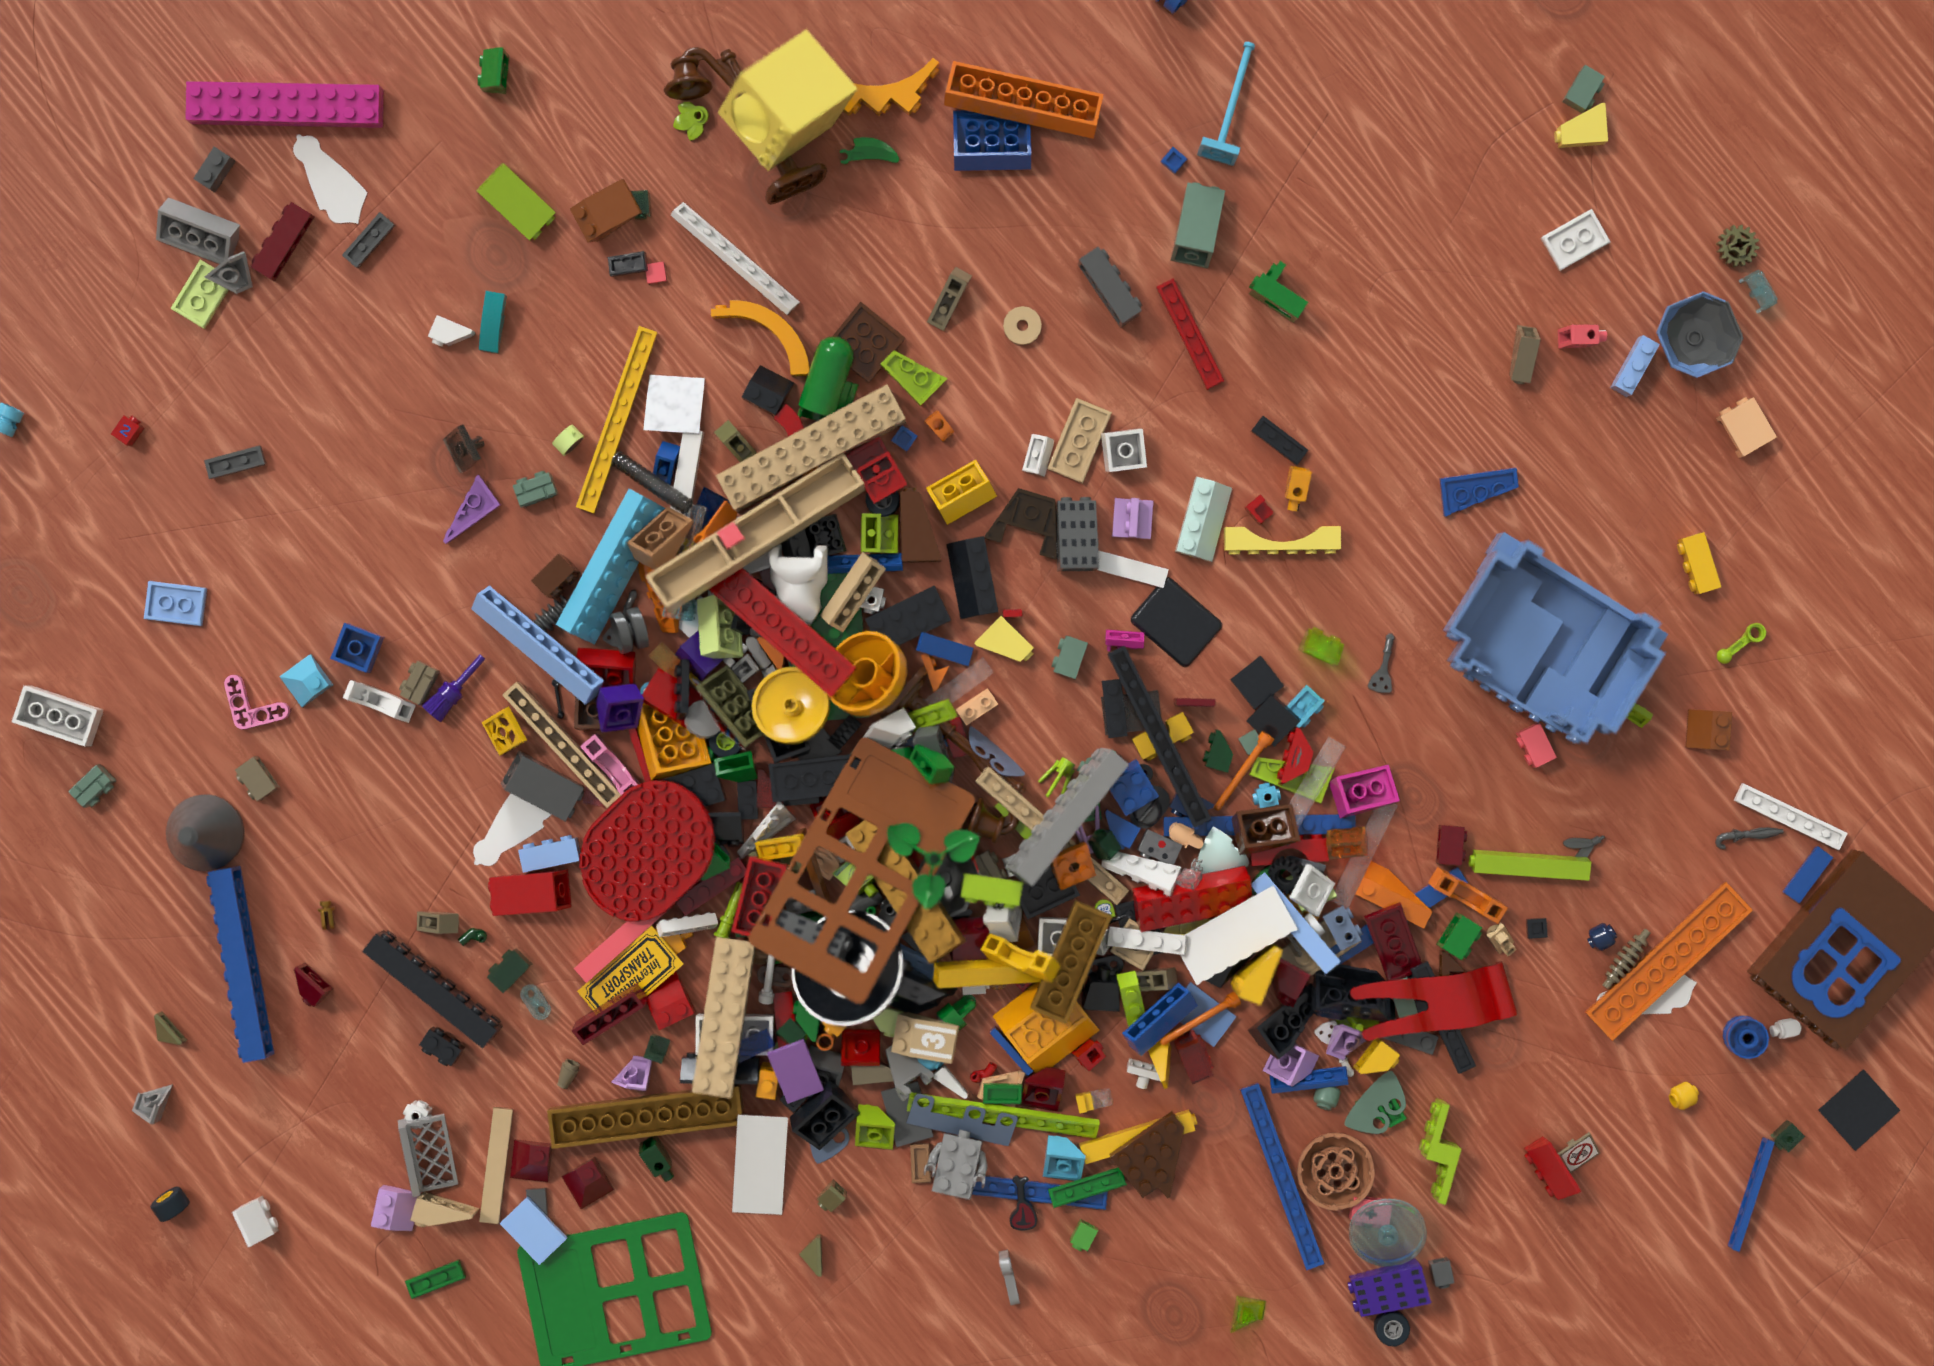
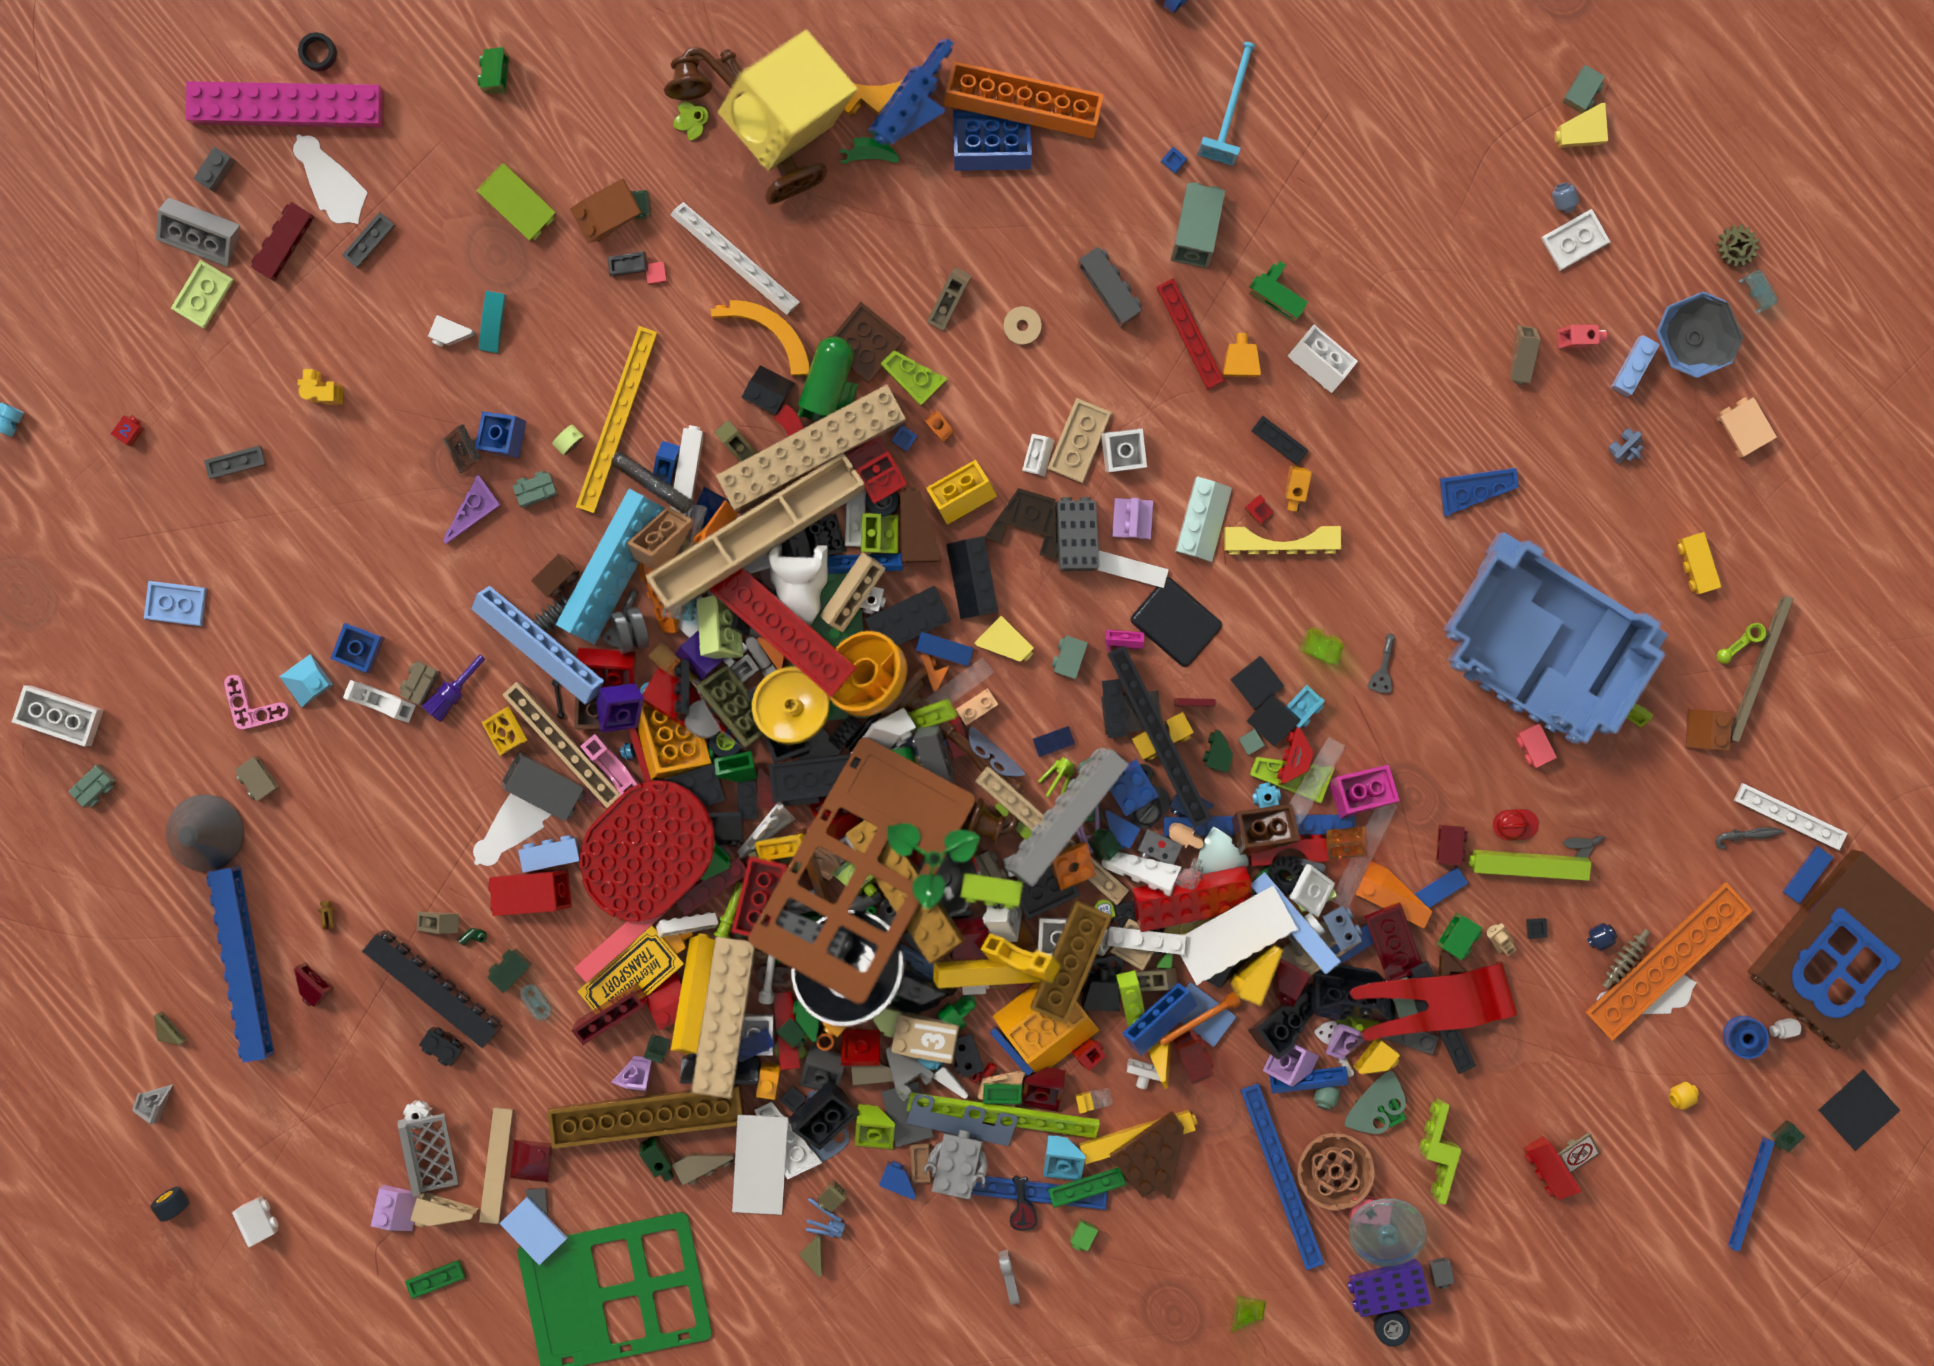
(232, 274): light grey slope -> none
(304, 43): none -> black tyre
(316, 391): none -> yellow hips
(500, 434): none -> blue slope
(568, 1072): dark tan cone -> none
(587, 1182): dark red slope -> none
(628, 751): none -> dark azure plate
(674, 404): sticker -> none
(693, 994): none -> yellow brick
(696, 1164): none -> dark tan slope
(730, 535): coral tile -> none
(795, 1071): medium lavender tile -> none
(798, 1153): none -> white wing
(833, 1229): none -> medium blue plant
(854, 509): none -> white tile
(862, 731): none -> black bar
(897, 1180): none -> blue slope
(909, 104): none -> blue wedge
(931, 764): green slope -> none
(967, 1054): none -> black brick
(1012, 613): red tile -> none
(1053, 741): none -> clear blue tile
(1165, 961): none -> bright green slope
(1241, 358): none -> light orange torso
(1263, 742): orange piece -> none
(1322, 358): none -> white slope
(1467, 894): orange arch -> none
(1515, 824): none -> red piece
(1565, 197): none -> sand blue head
(1628, 449): none -> sand blue hips
(1760, 668): none -> dark tan tile

